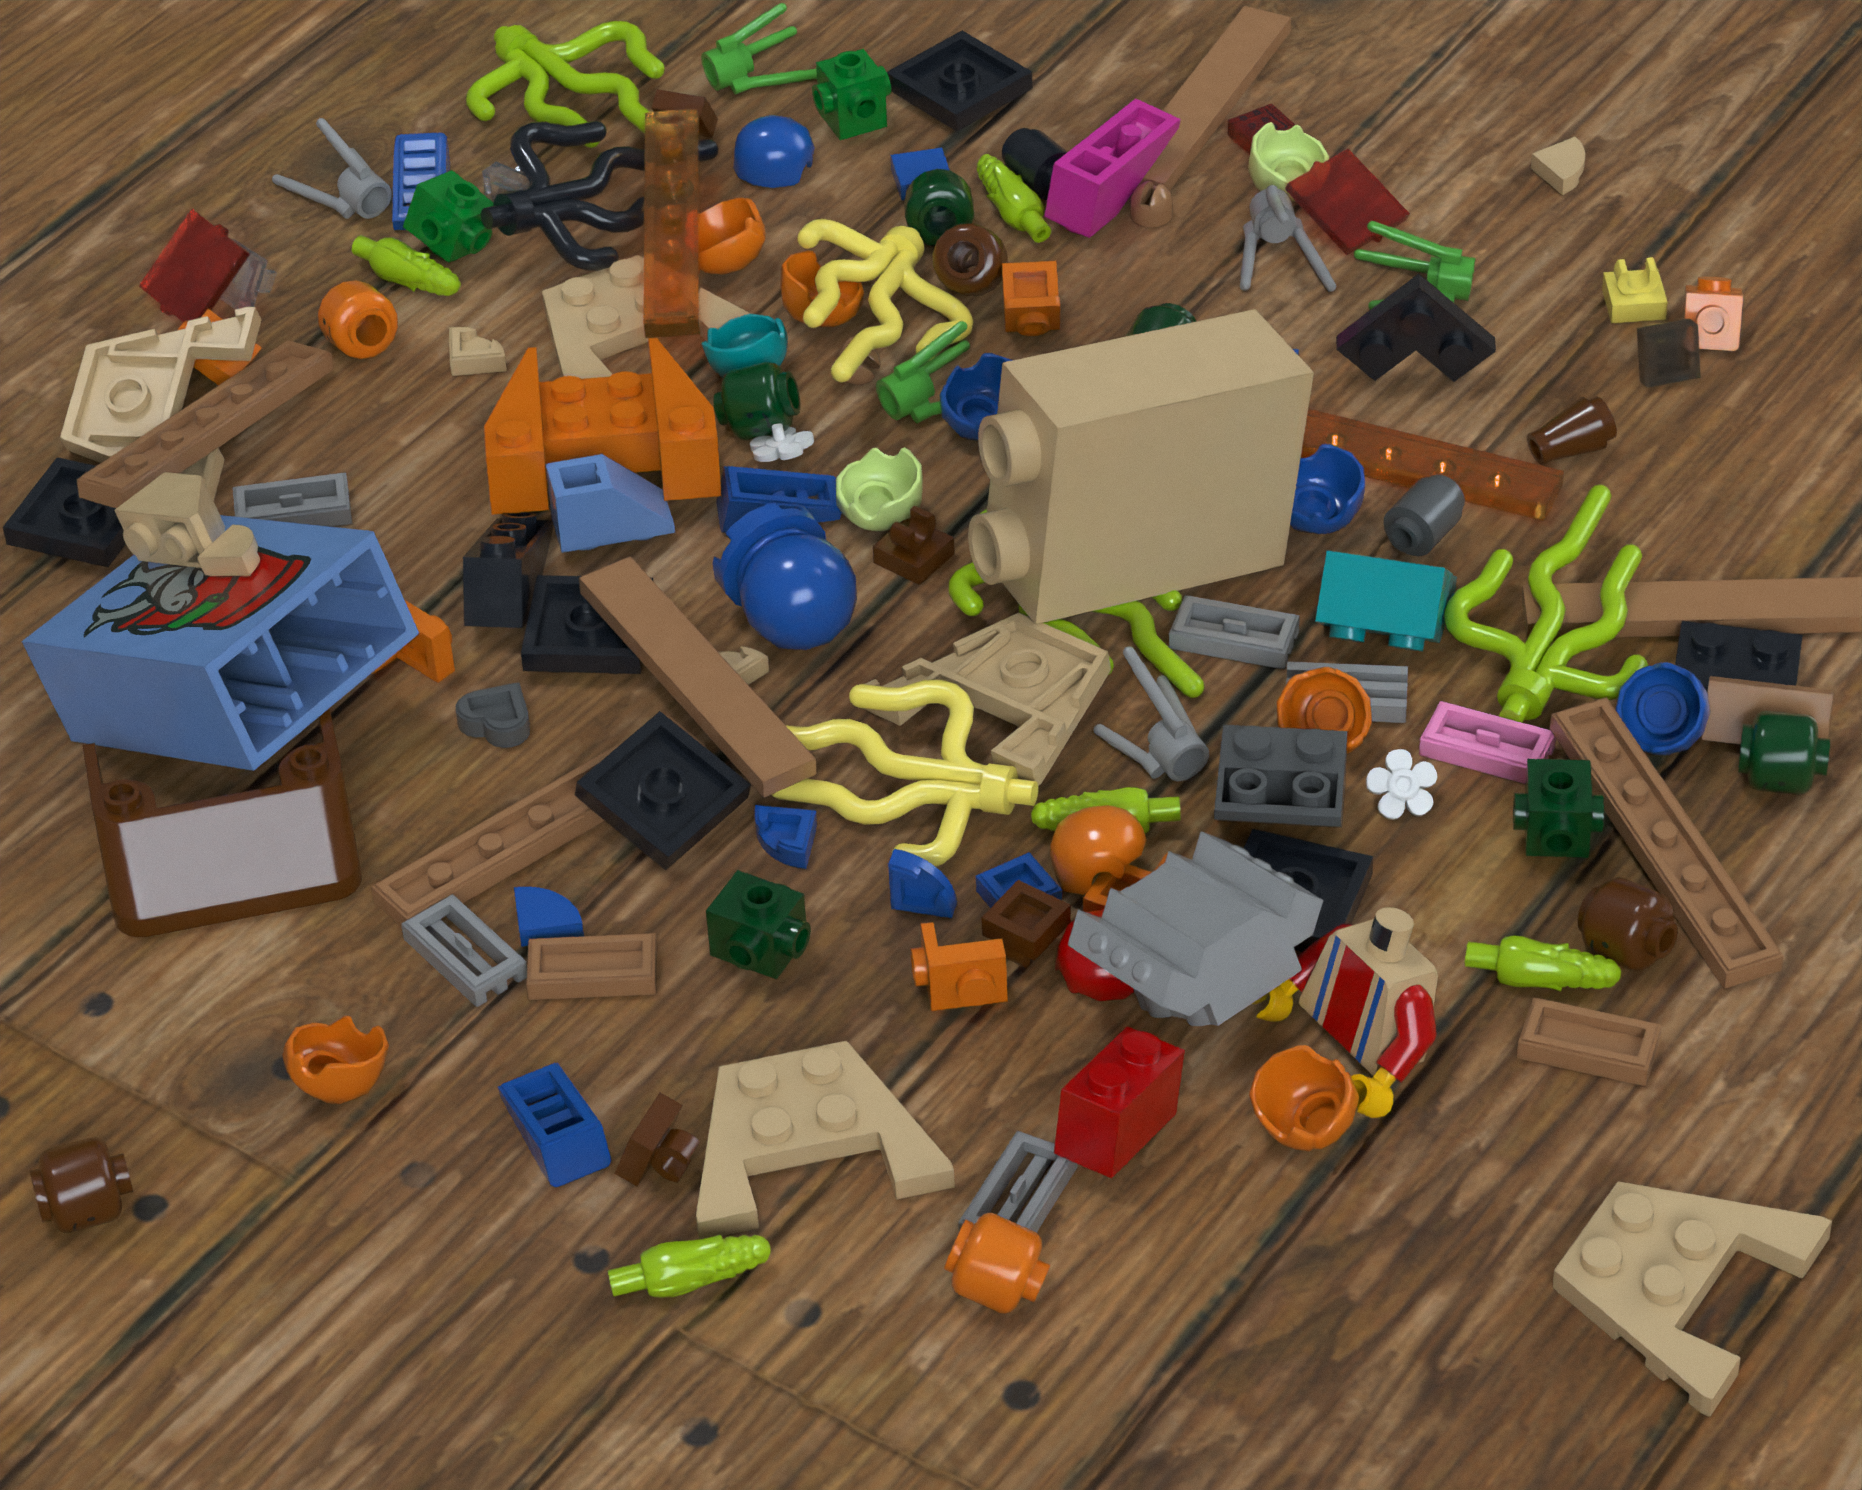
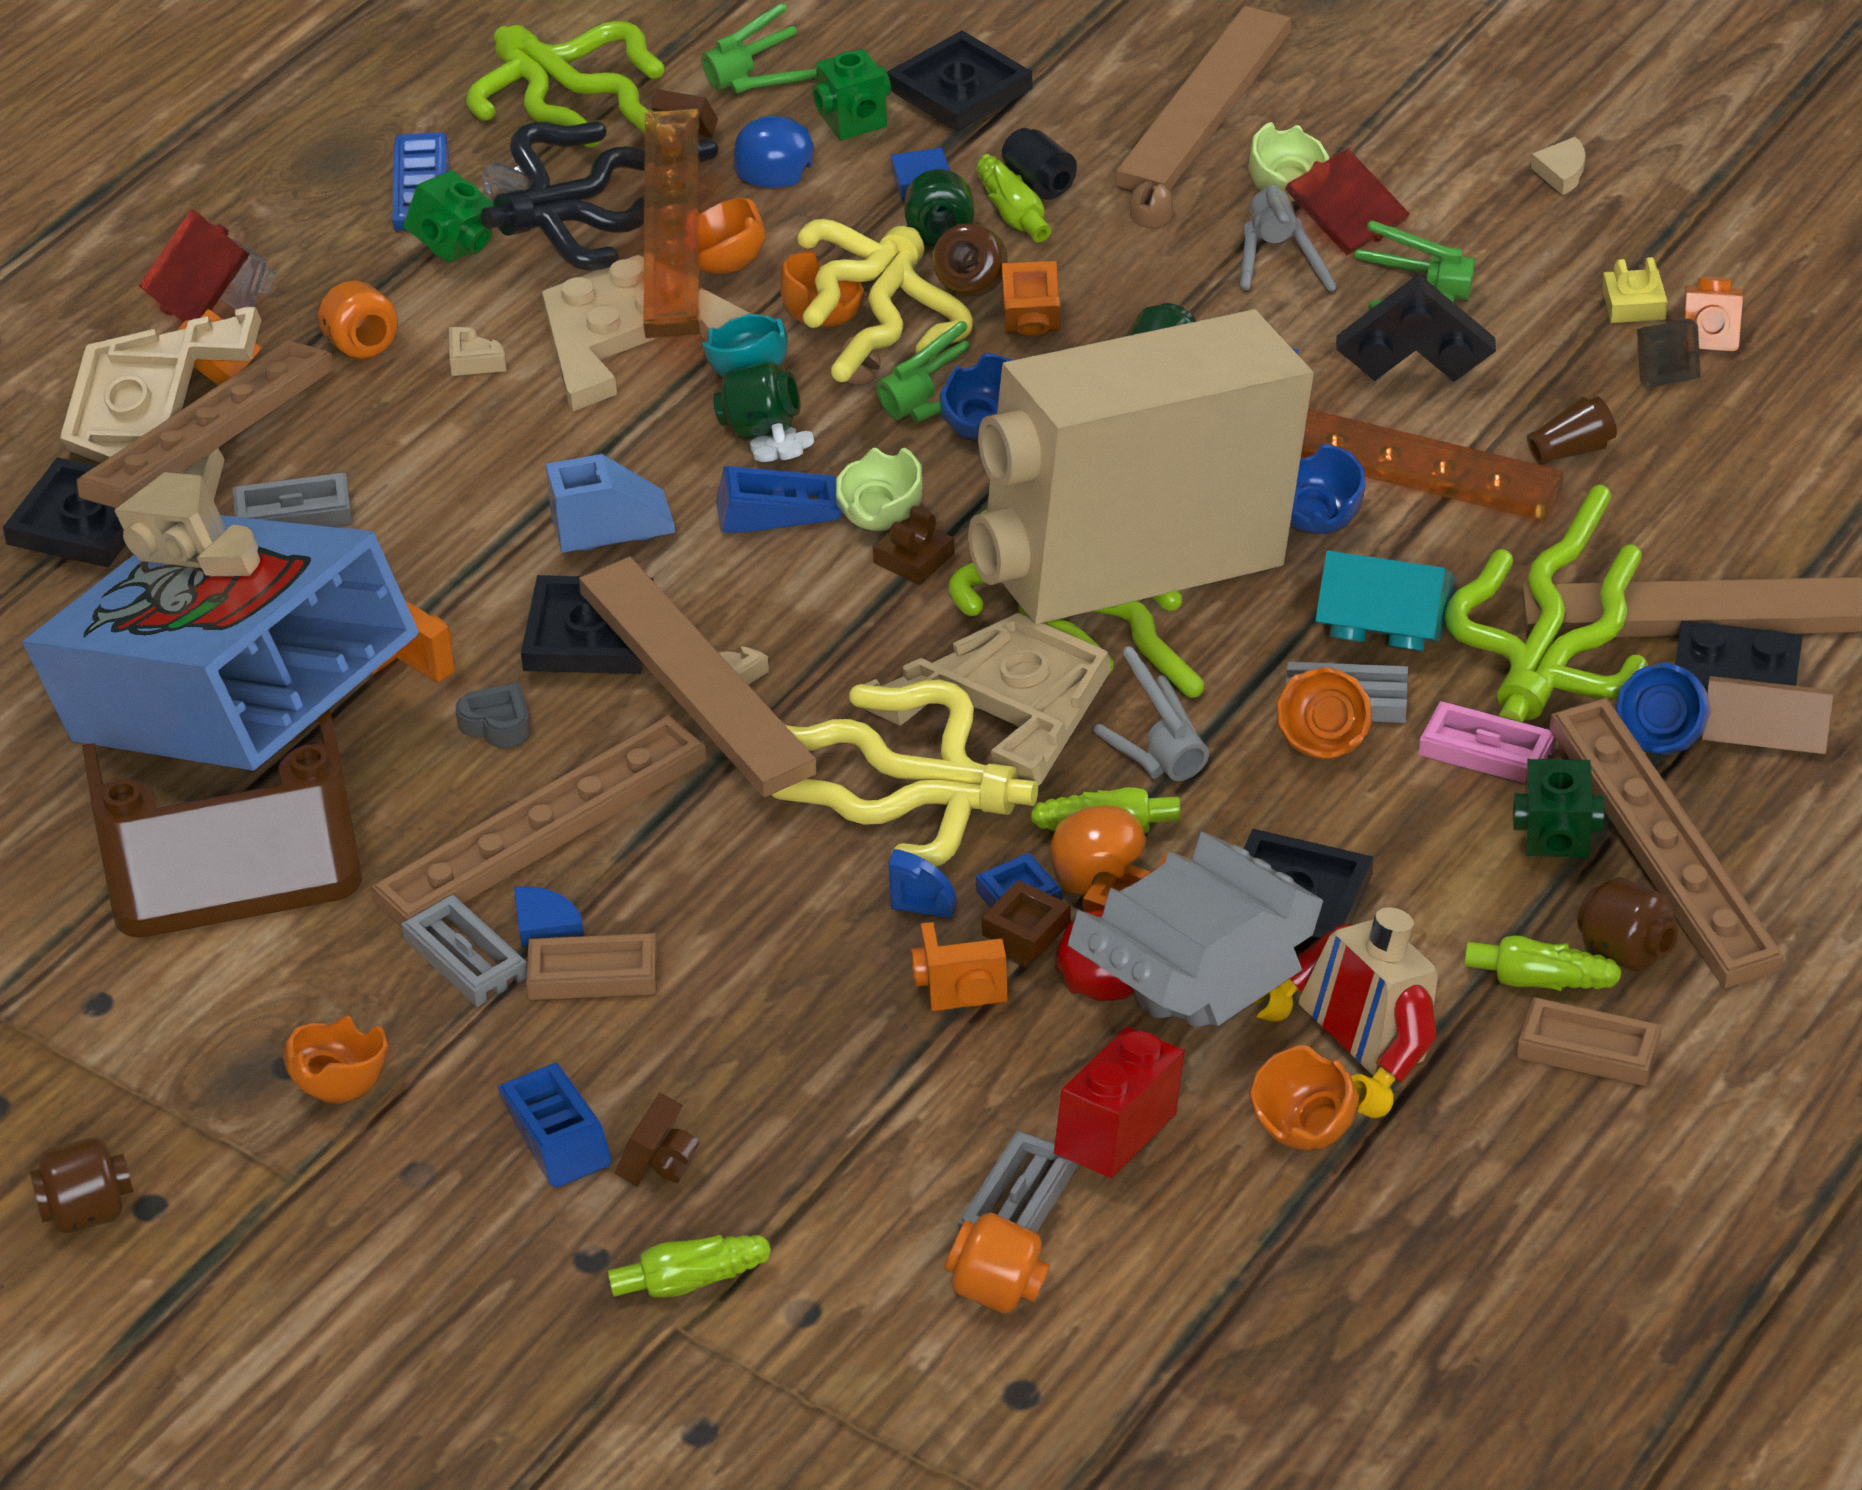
(358, 185): light grey plant -> none
(402, 265): lime piece -> none
(504, 570): black slope -> none
(630, 417): orange wedge -> none
(662, 790): black plate -> none
(757, 924): dark green brick -> none
(786, 833): blue tile -> none
(787, 577): blue tile -> none
(804, 1112): tan wing -> none
(1104, 168): dark pink slope -> none
(1234, 632): light grey tile -> none
(1245, 126): clear red tile -> none
(1281, 776): dark grey slope -> none
(1402, 785): white plant -> none
(1424, 515): dark grey brick -> none
(1655, 1258): tan wing -> none
(1782, 752): dark green head -> none

